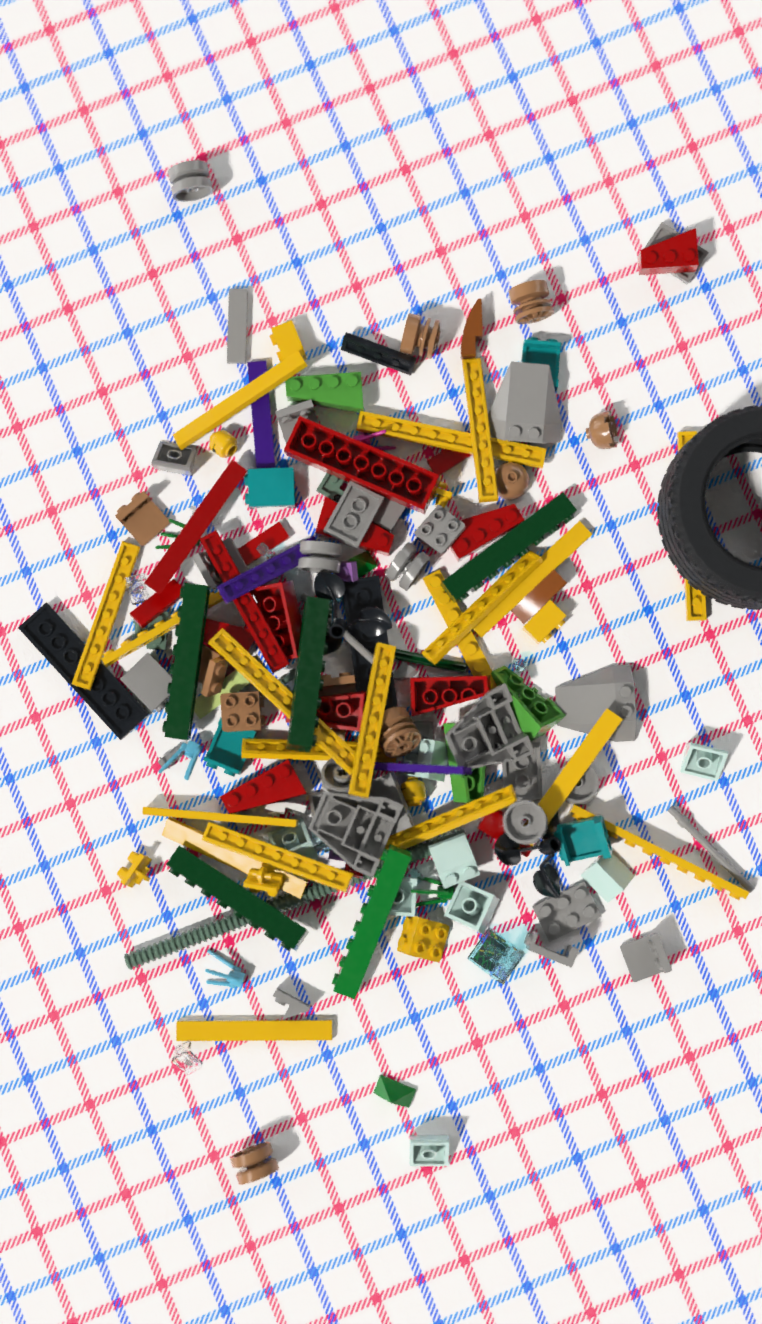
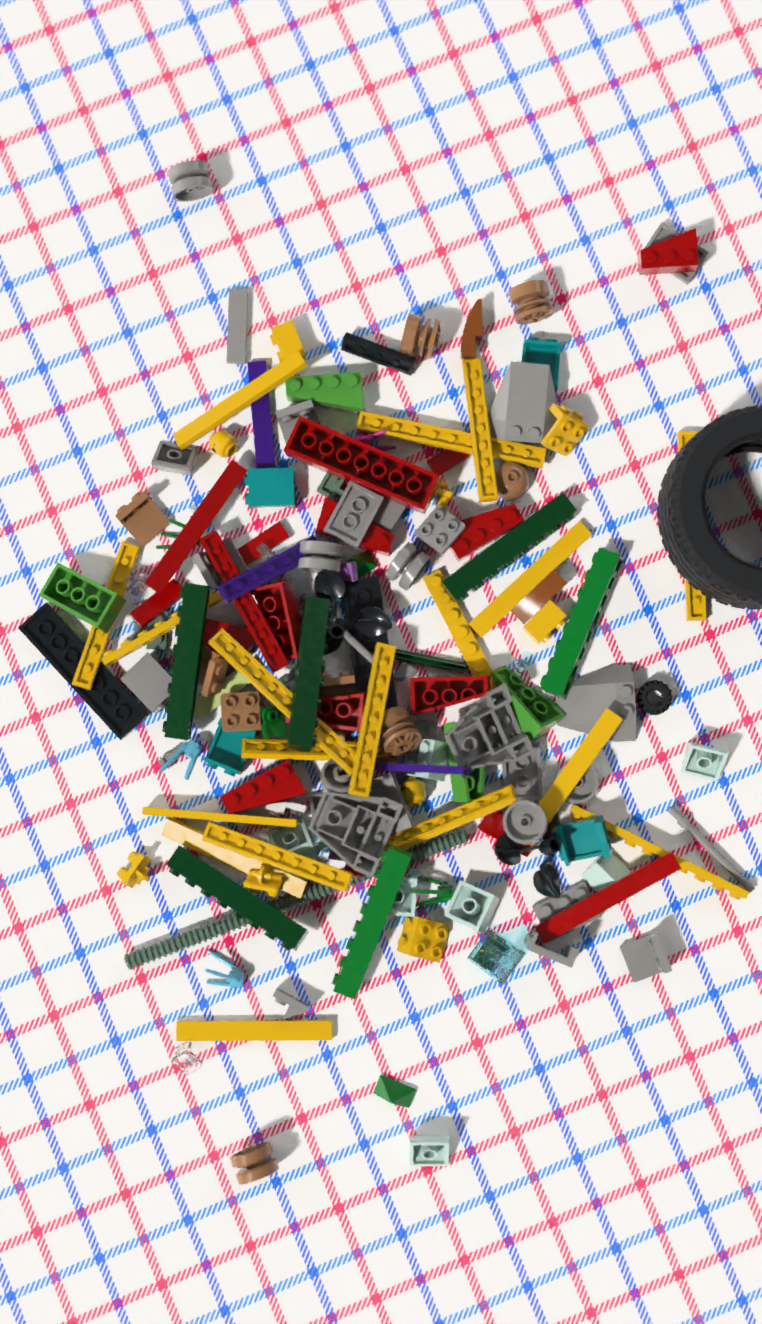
(82, 597): none -> bright green brick
(273, 722): none -> green plate
(454, 860): light aqua slope -> none
(482, 607): yellow tile -> none
(565, 431): none -> yellow bracket
(582, 623): none -> green brick
(602, 430): medium nougat cylinder -> none
(608, 897): none -> red tile
(648, 707): none -> black tyre

